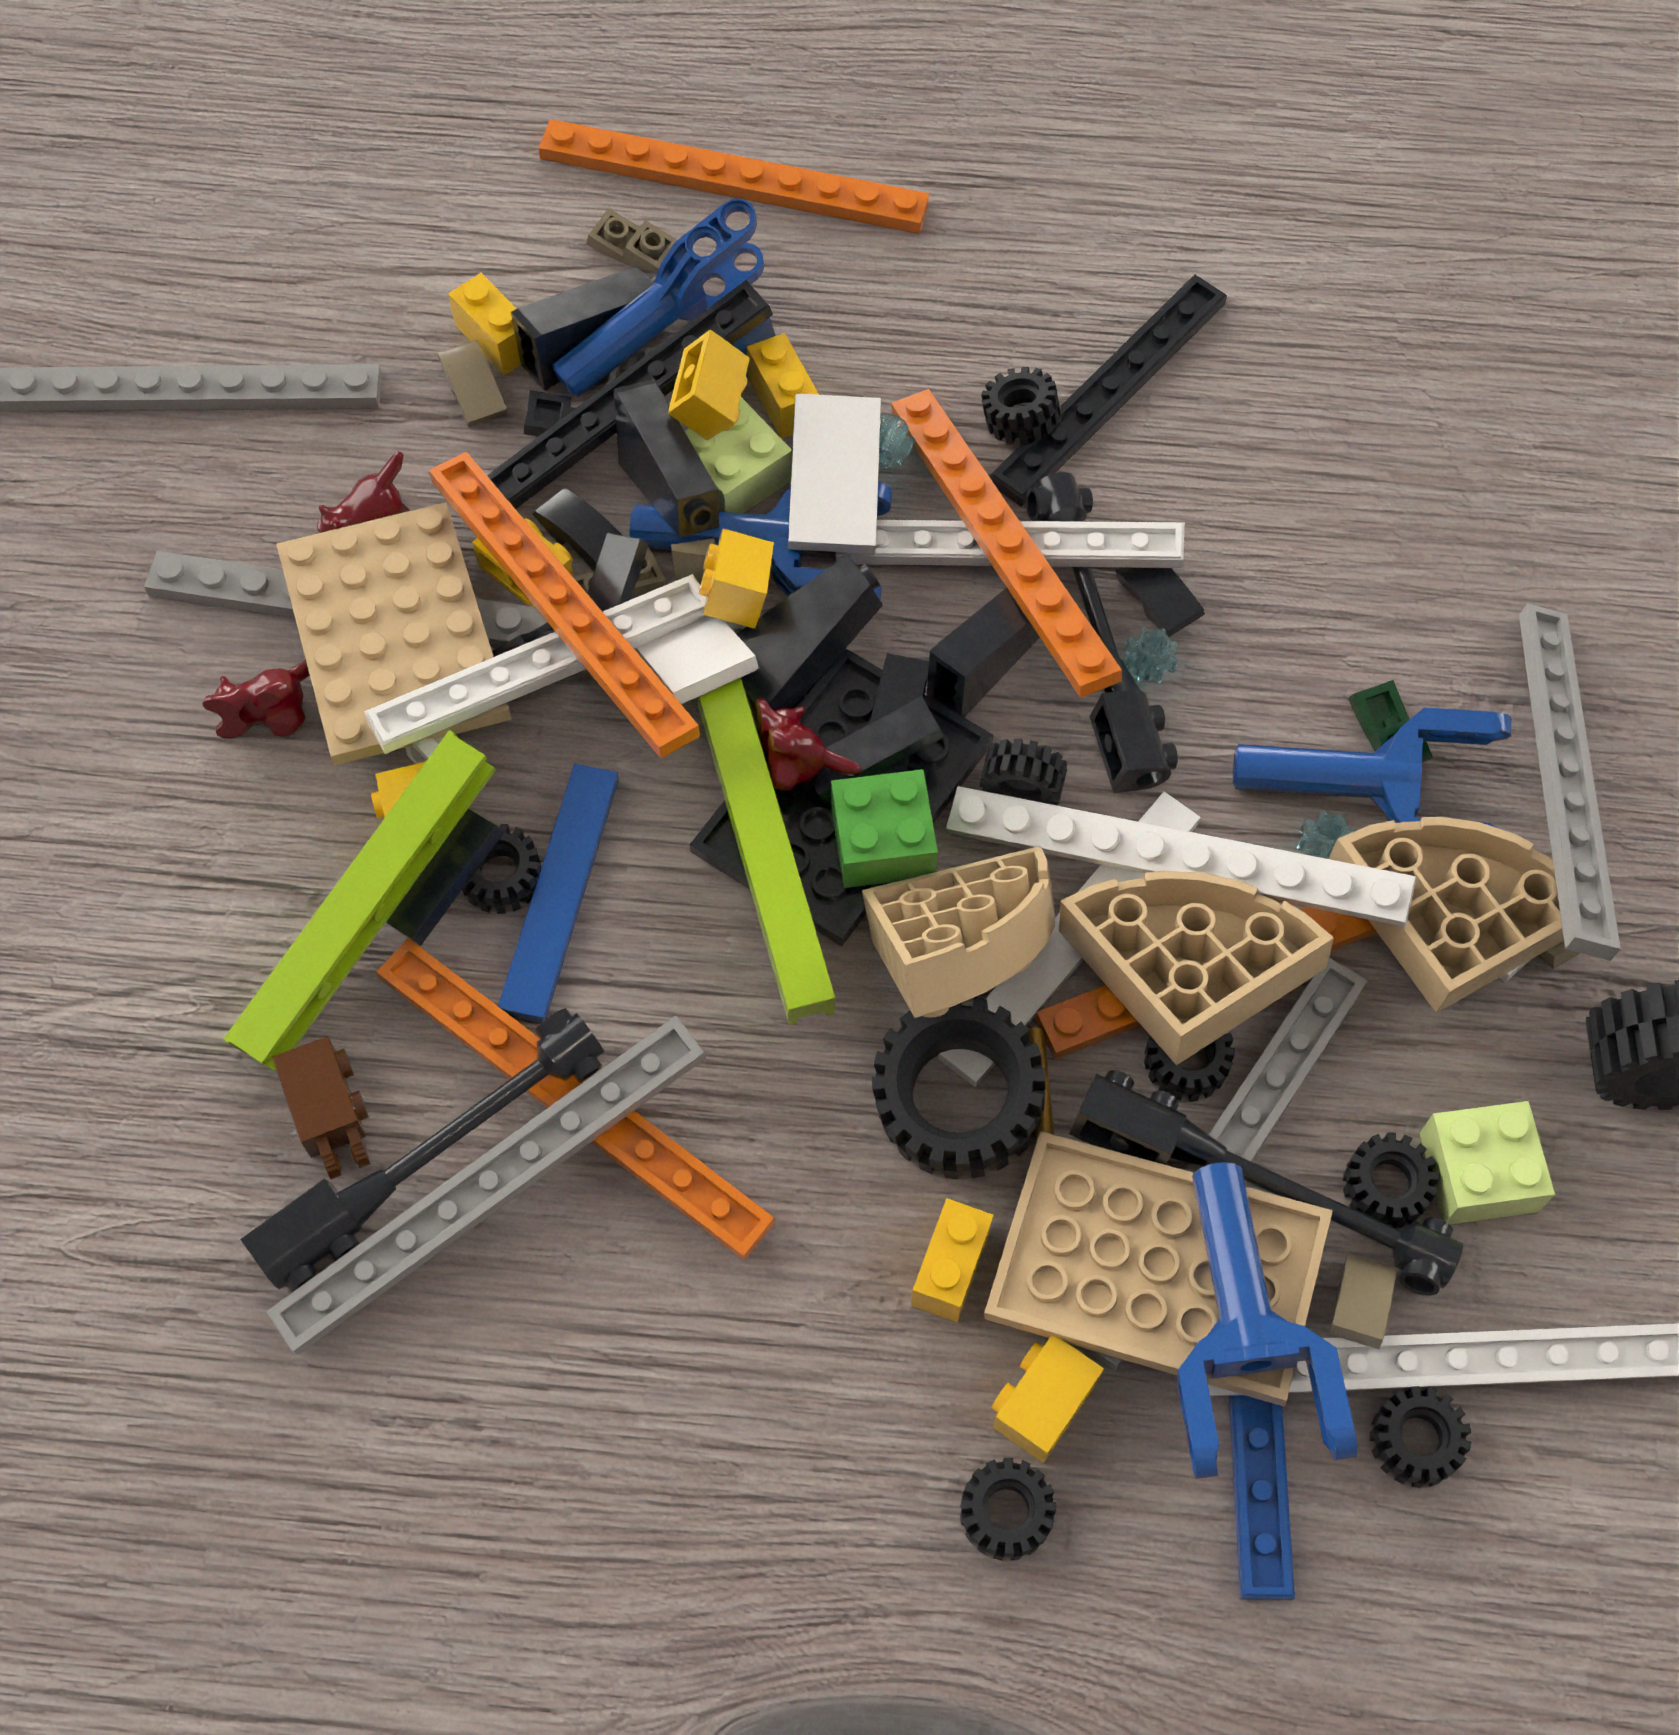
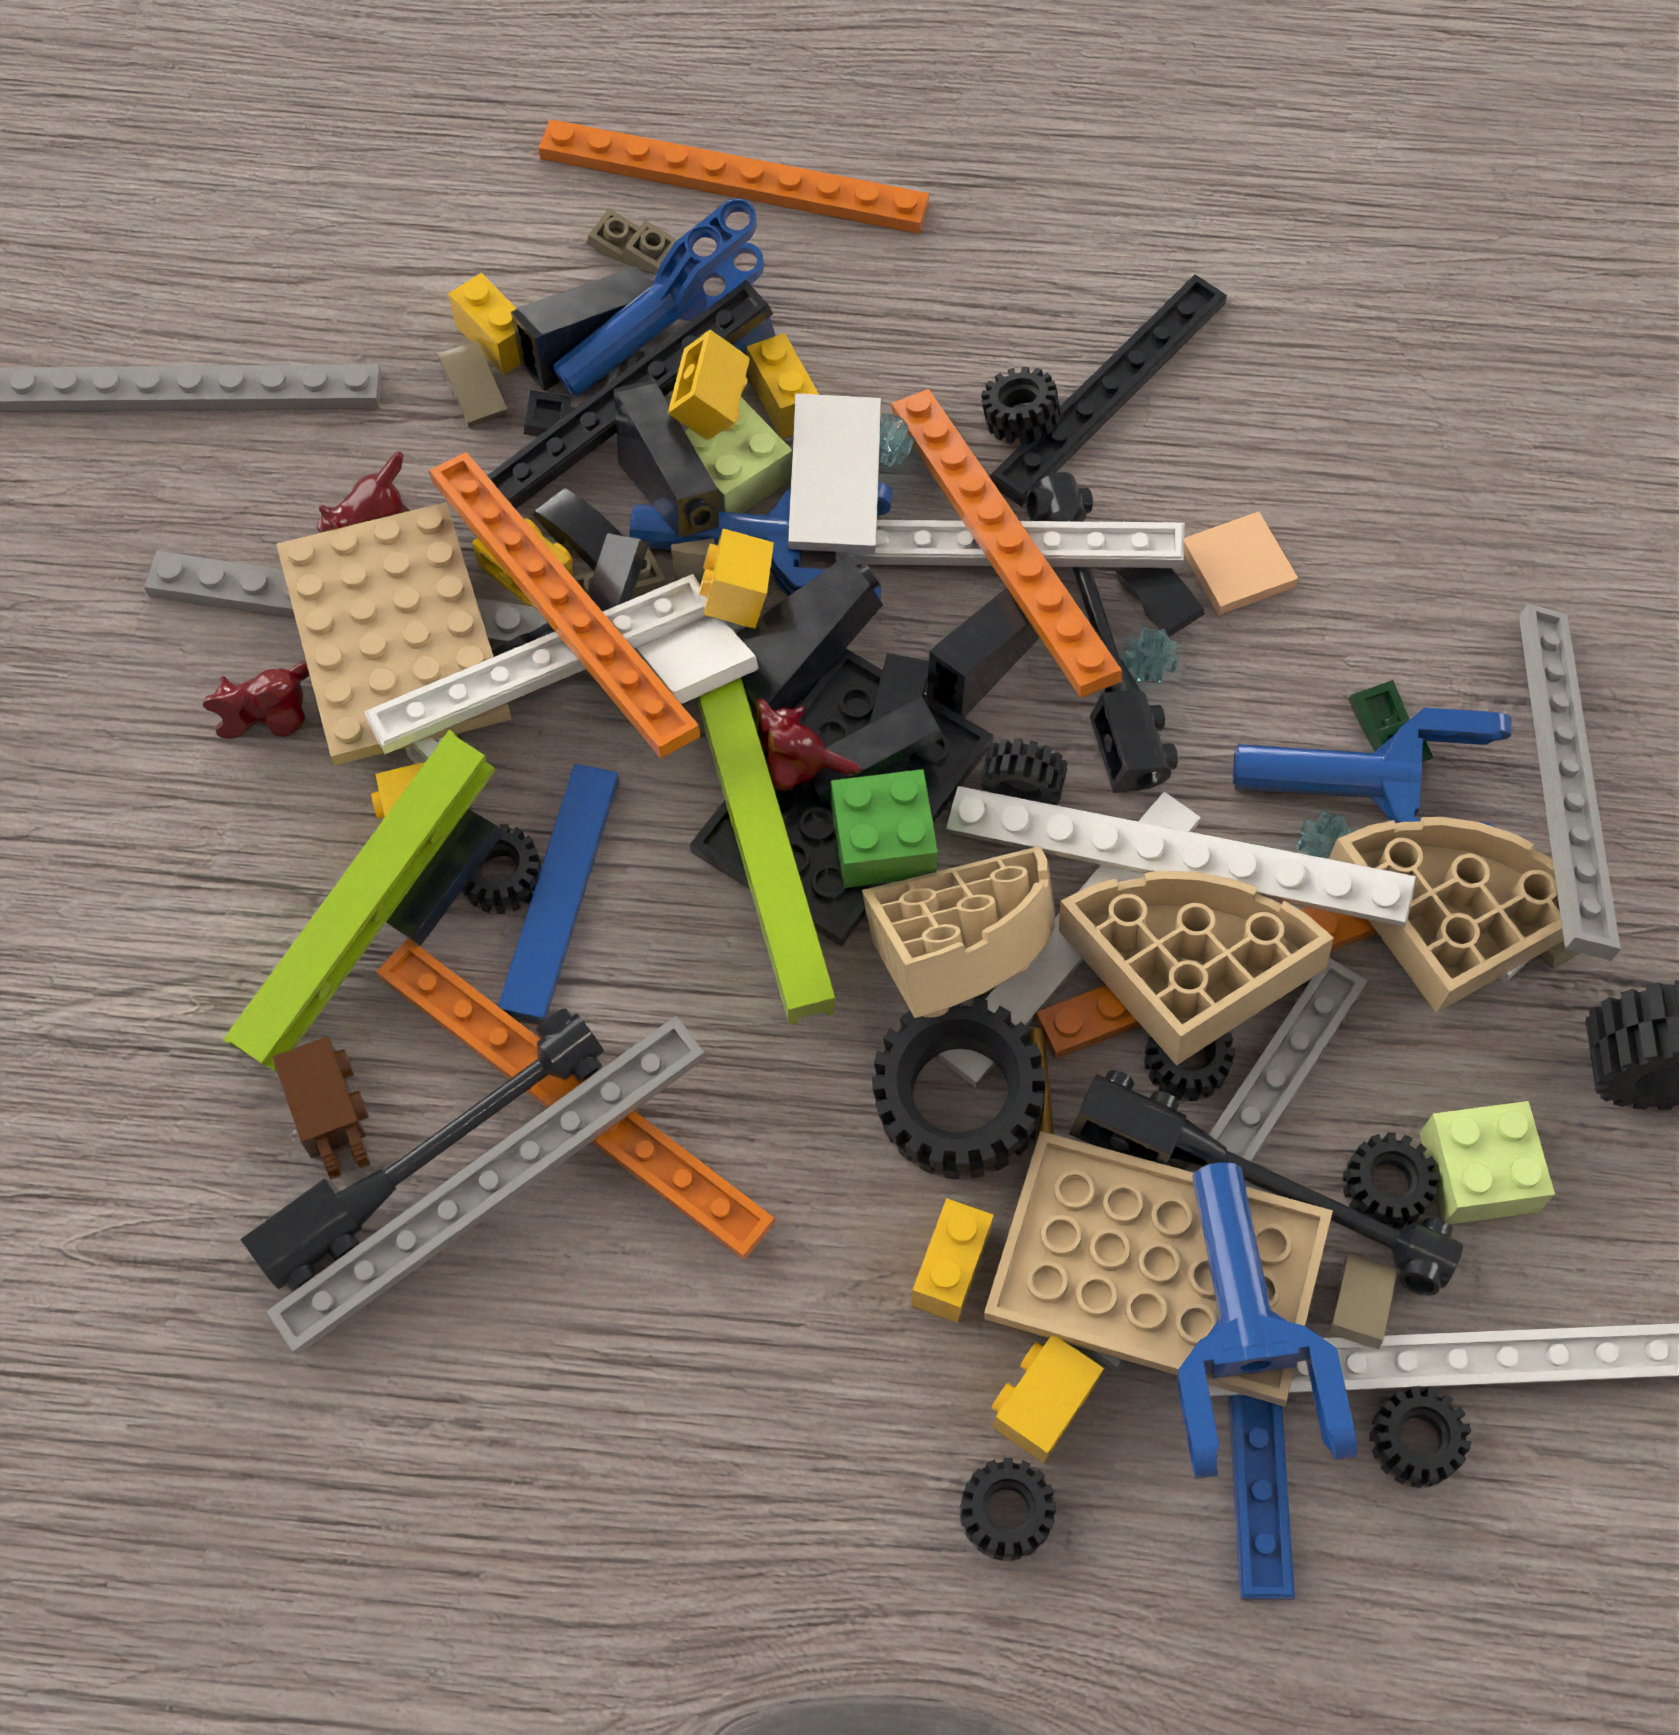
(1239, 563): none -> light nougat tile

